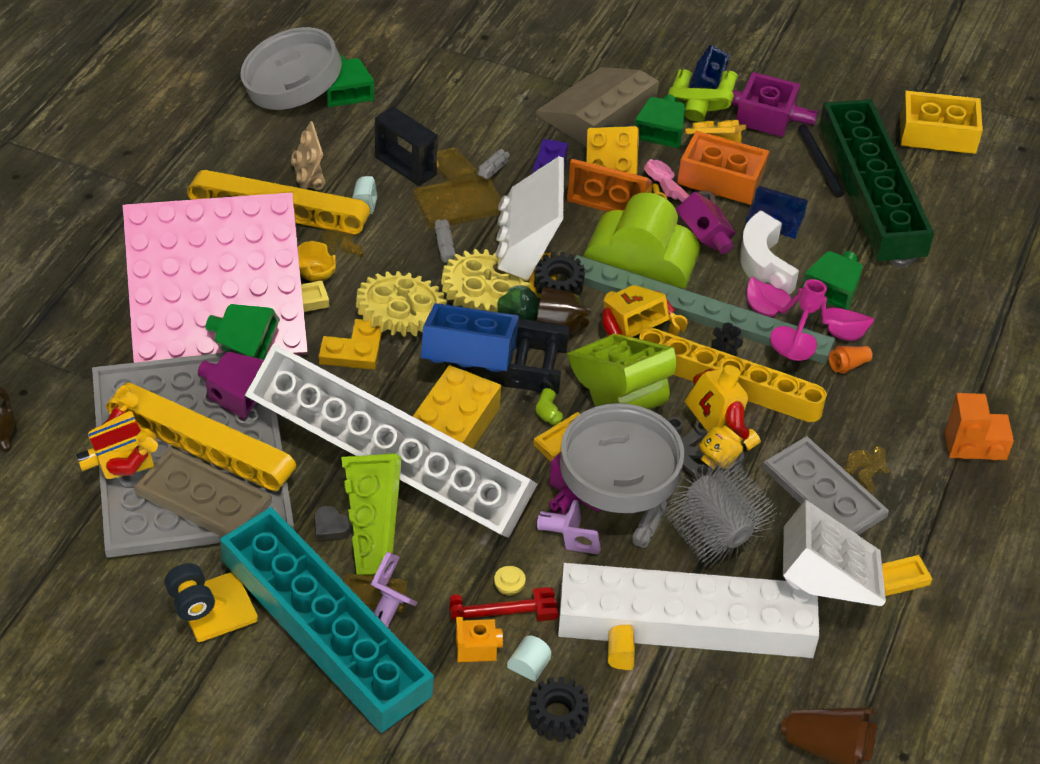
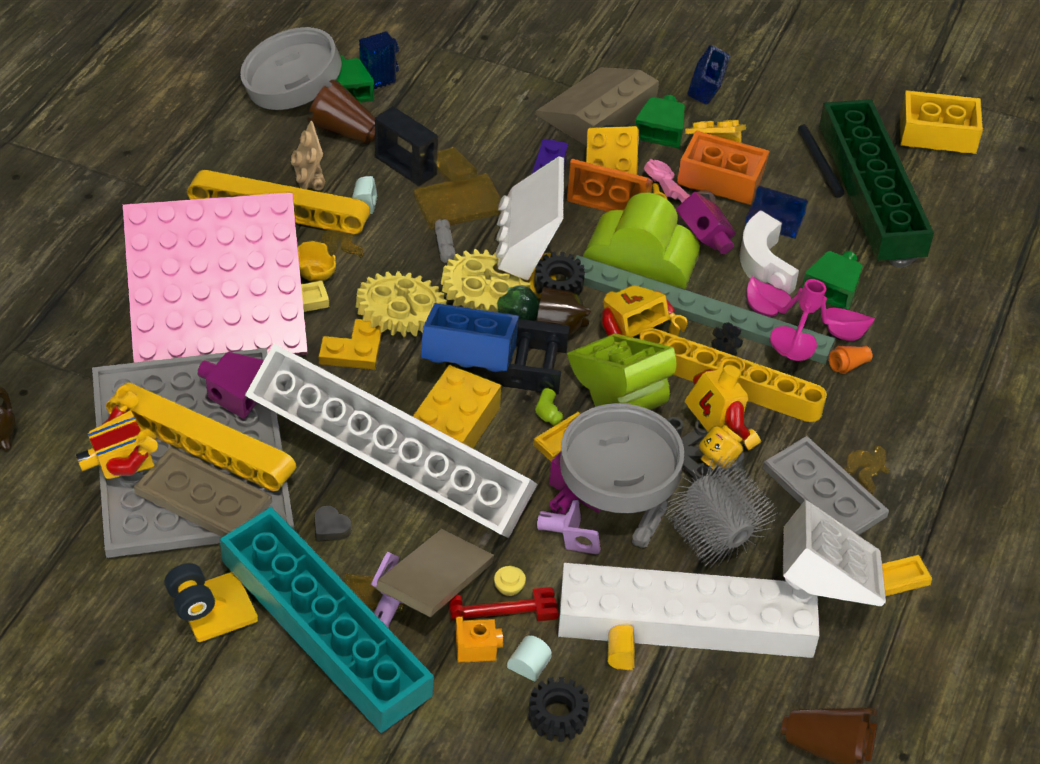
(244, 329): green torso -> none
(342, 114): none -> reddish brown cone
(373, 504): lime wing -> none
(379, 58): none -> clear blue brick
(434, 572): none -> dark tan tile
(493, 163): light grey axle -> none
(700, 100): lime connector -> none
(770, 105): magenta brick -> none
(975, 432): orange brick -> none

